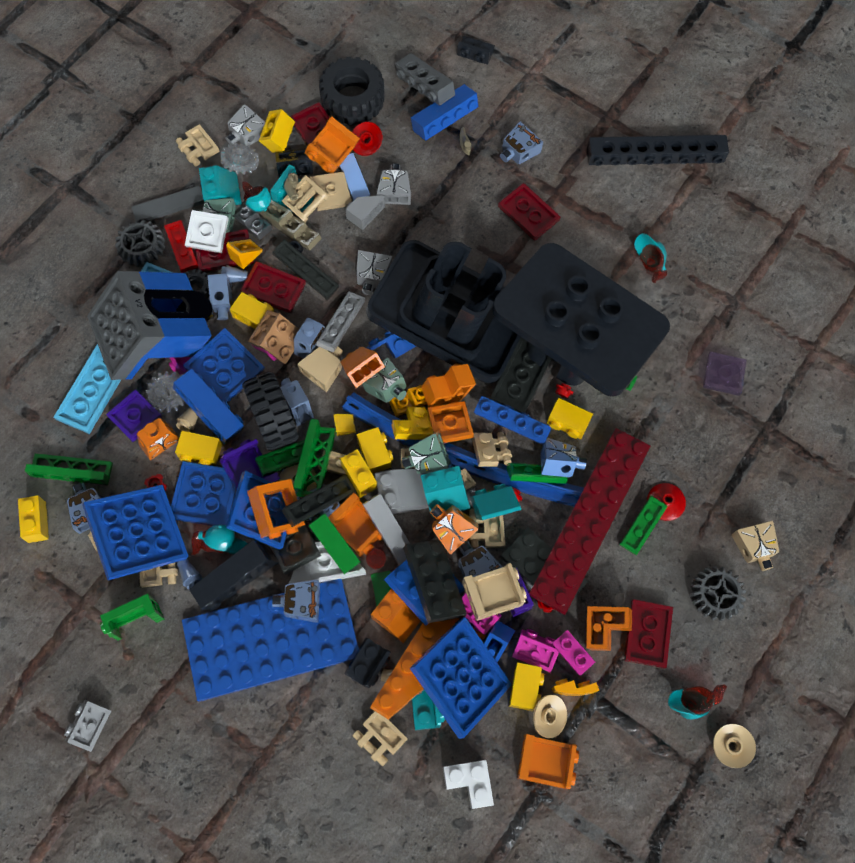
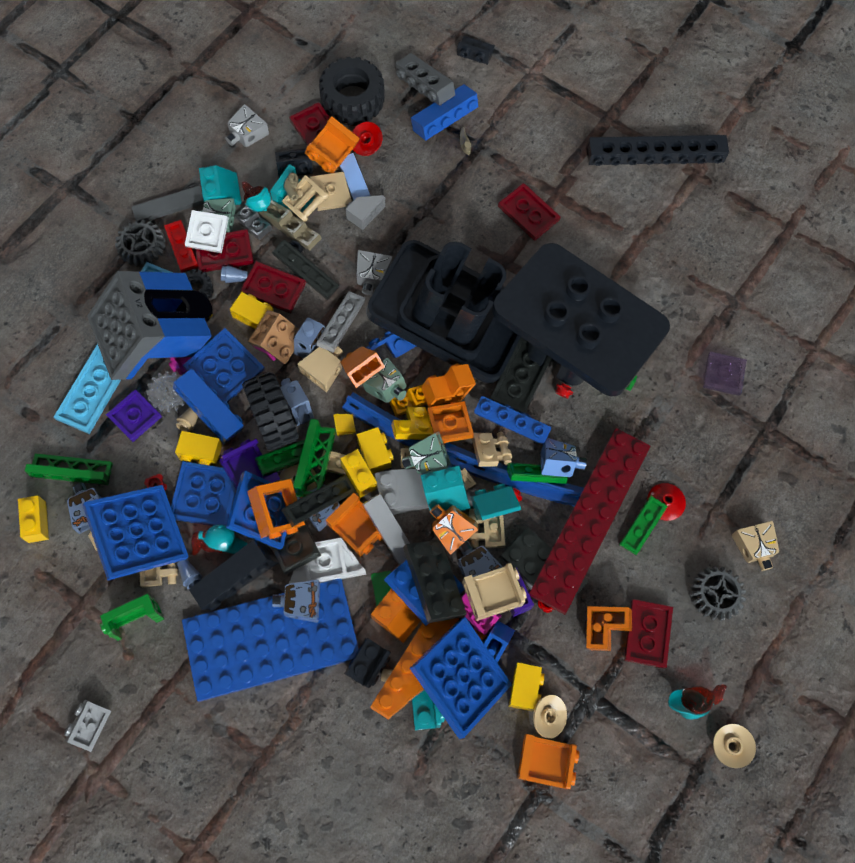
(156, 438): orange torso -> none
(201, 141): tan plate -> none
(220, 294): sand blue torso -> none
(239, 158): clear gear -> none
(243, 252): light orange slope -> none
(276, 131): yellow brick -> none
(334, 544): green tile -> none
(376, 558): clear red plate -> none
(385, 733): tan plate -> none
(395, 186): light grey torso -> none
(475, 778): white brick -> none
(520, 144): sand blue torso -> none
(536, 650): dark pink bracket -> none
(569, 419): yellow brick -> none
(569, 688): light orange slope -> none
(573, 652): dark pink bracket -> none
(652, 255): clear red hair -> none

